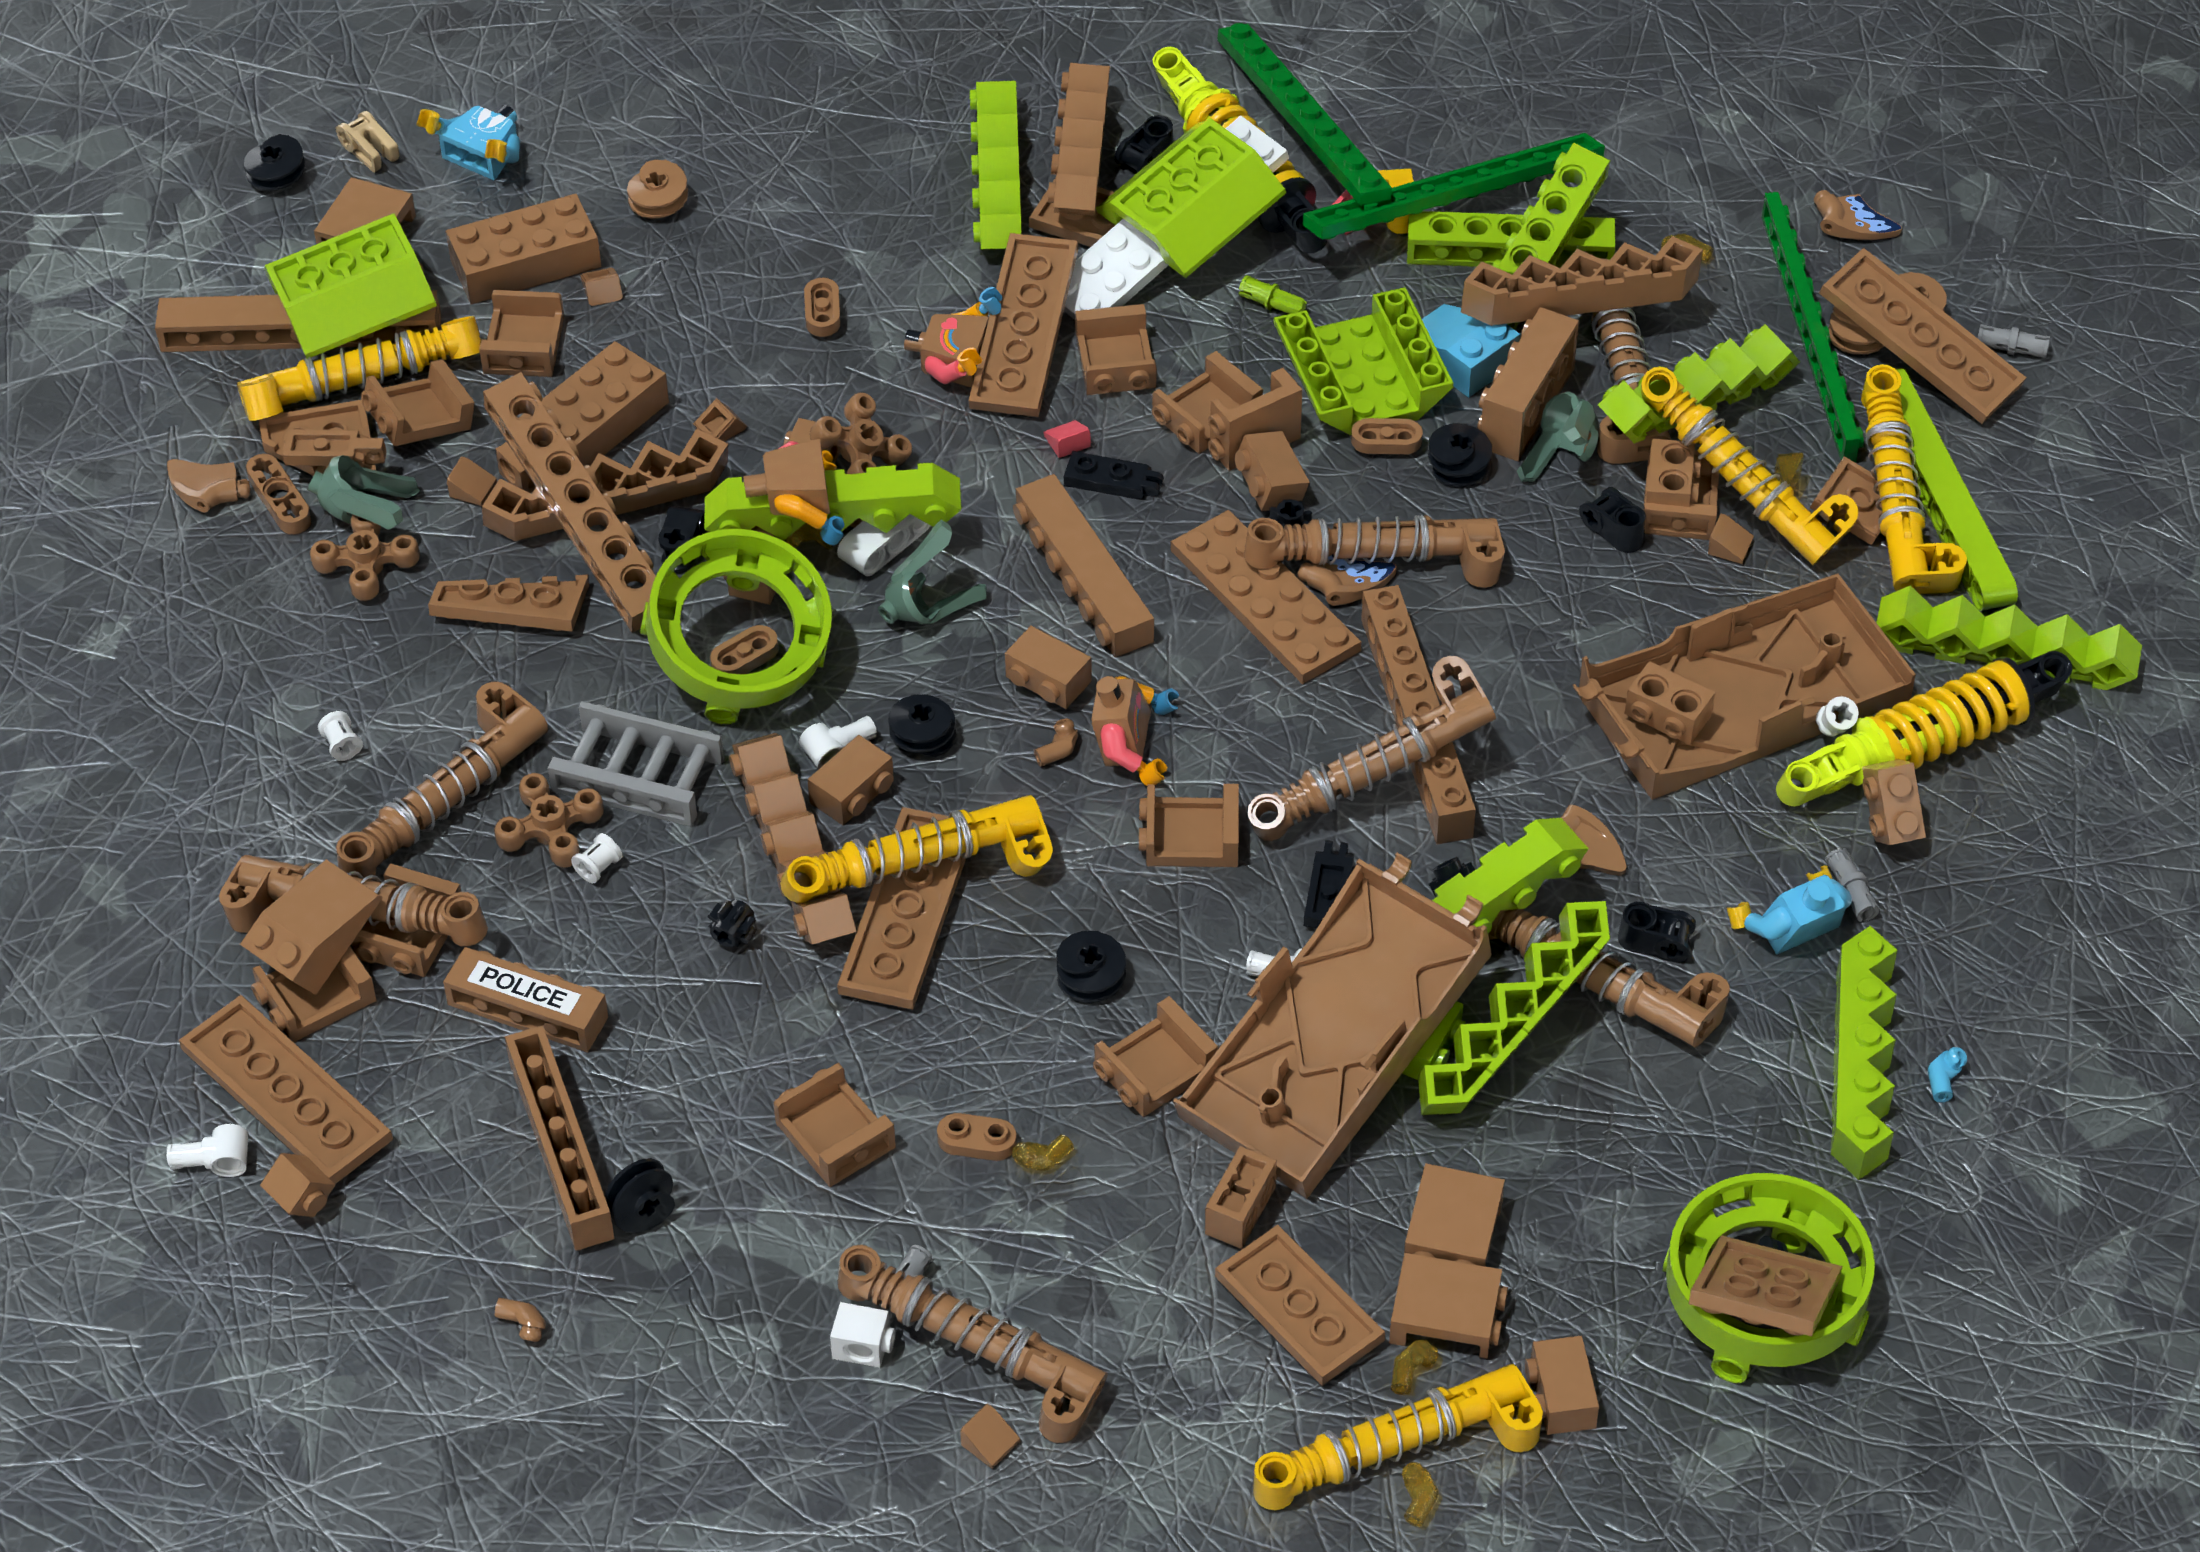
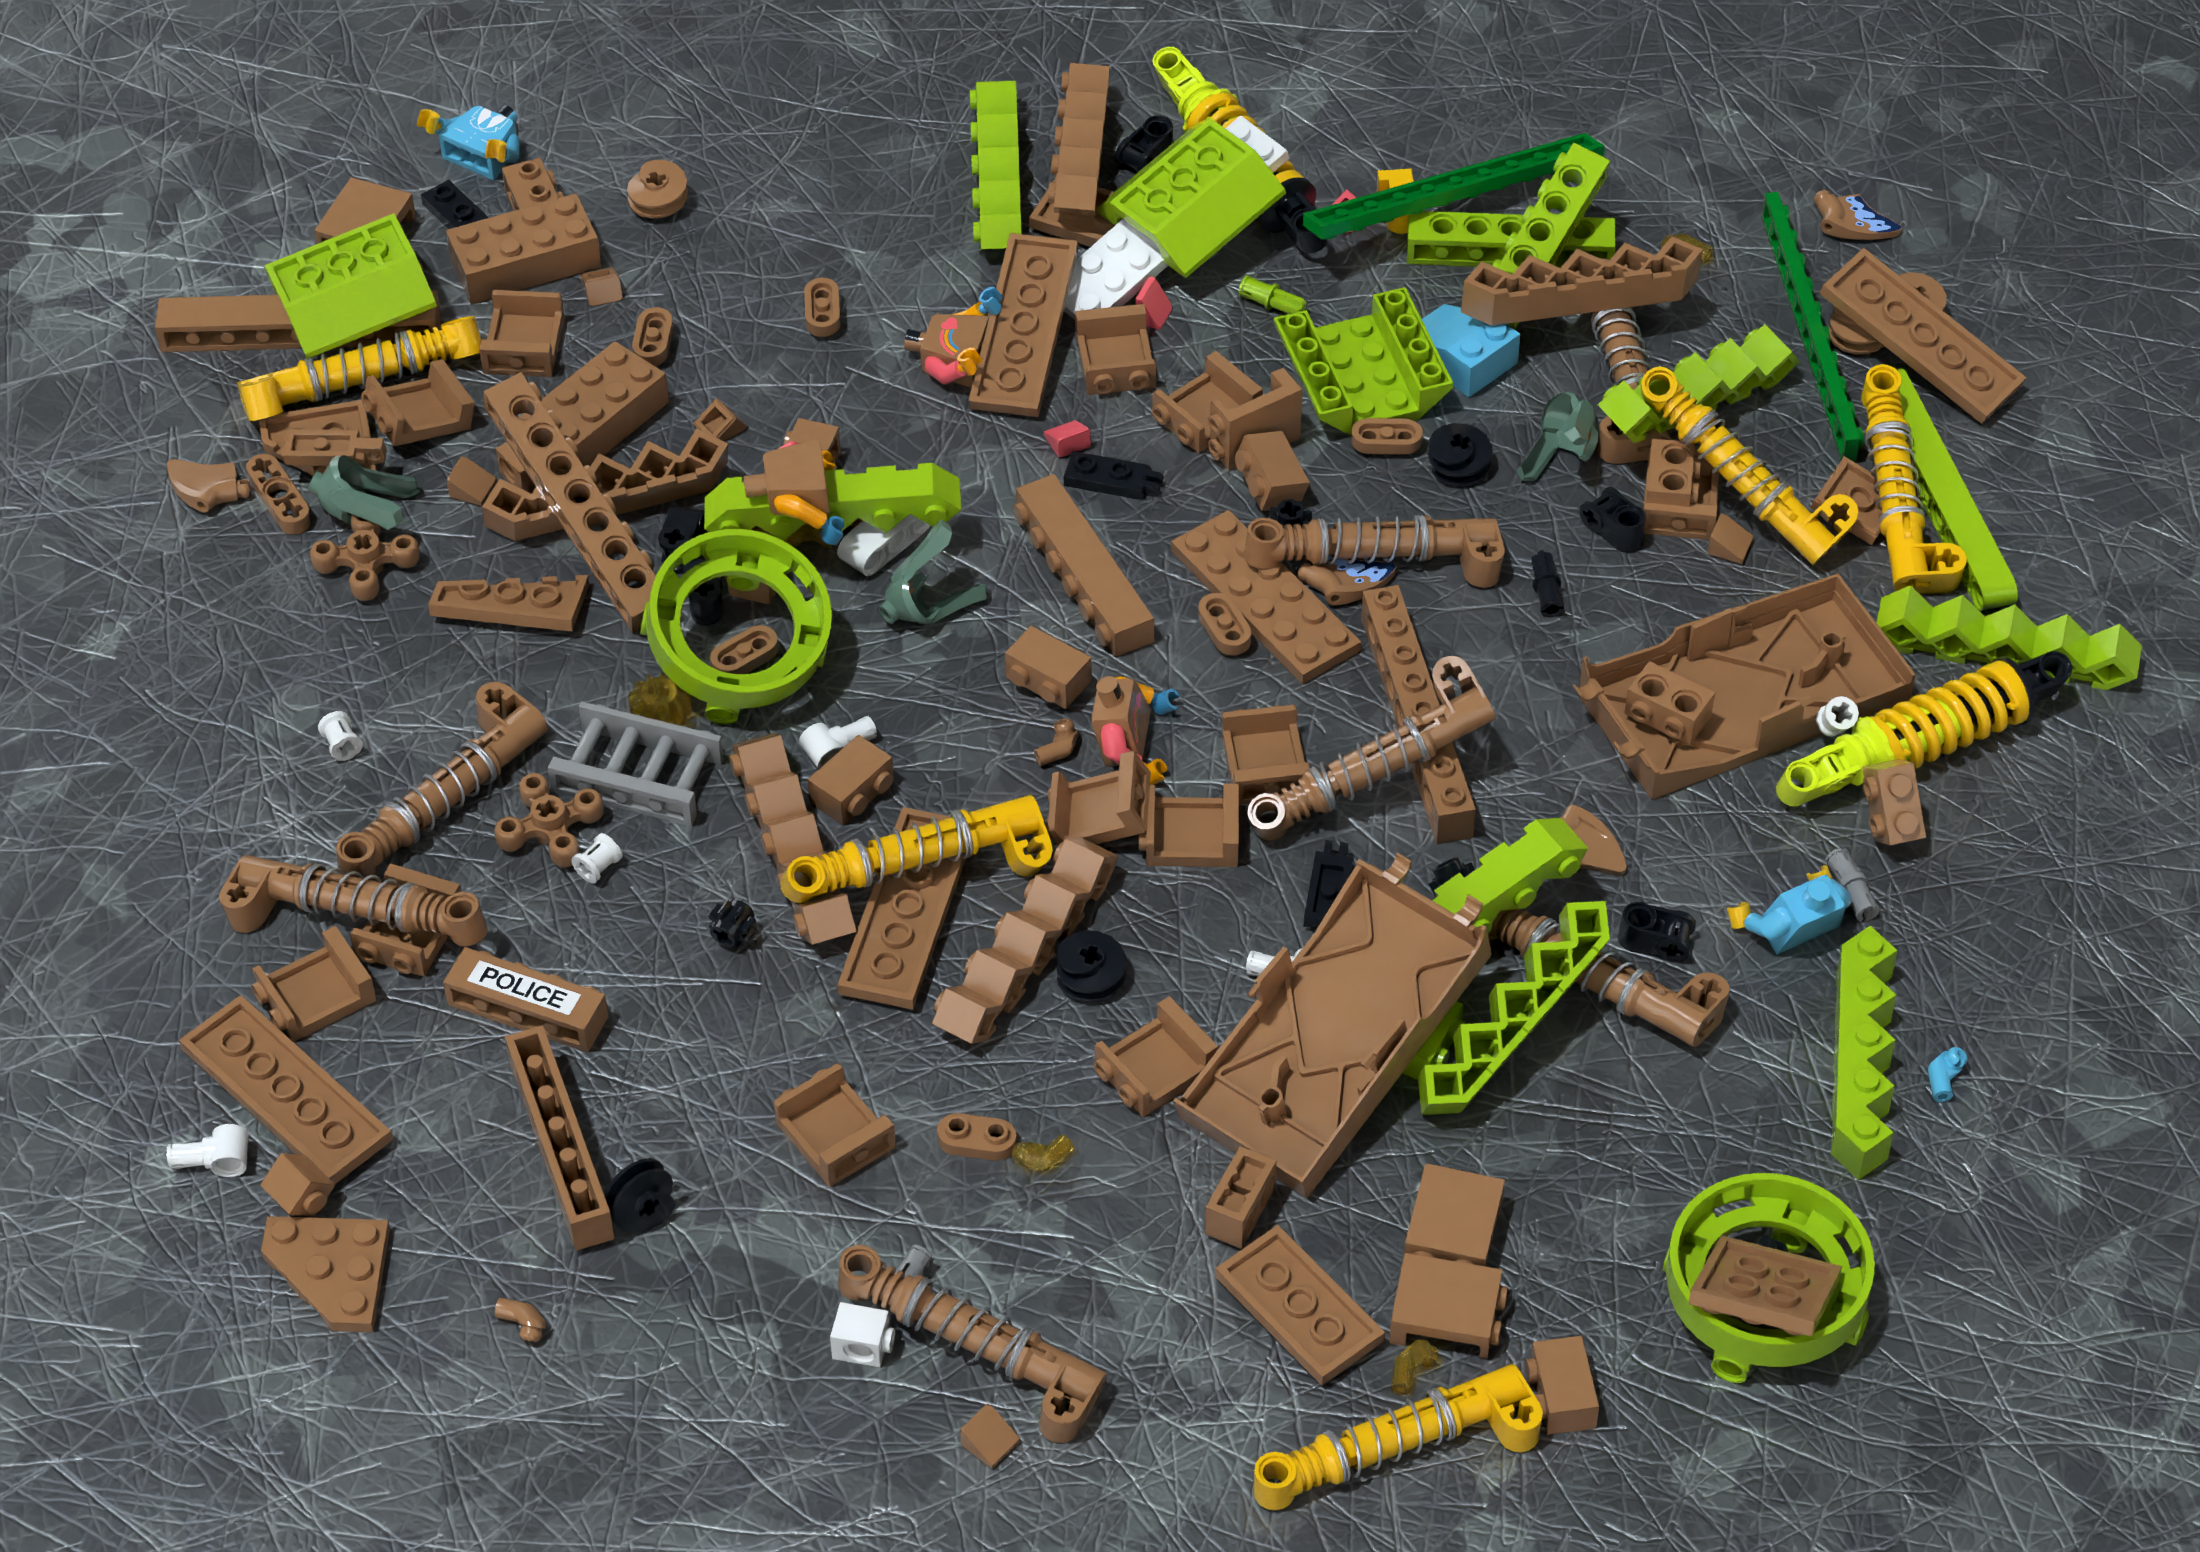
(275, 163): black piece -> none
(312, 925): medium nougat slope -> none
(331, 1265): none -> medium nougat plate
(364, 137): tan piece -> none
(451, 205): none -> black hinge
(529, 184): none -> medium nougat brick
(653, 335): none -> medium nougat plate
(660, 700): none -> clear yellow gear
(706, 599): none -> black piece
(862, 438): medium nougat gear -> none
(922, 725): black piece -> none
(1025, 940): none -> medium nougat brick
(1102, 805): none -> medium nougat panel
(1156, 303): none -> coral slope
(1230, 629): none -> medium nougat plate
(1263, 750): none -> medium nougat panel
(1304, 114): green plate -> none
(1421, 1490): clear yellow arm -> none
(1531, 376): medium nougat brick -> none
(1546, 584): none -> black axle
(1789, 468): clear yellow slope -> none
(2014, 341): light grey pin -> none

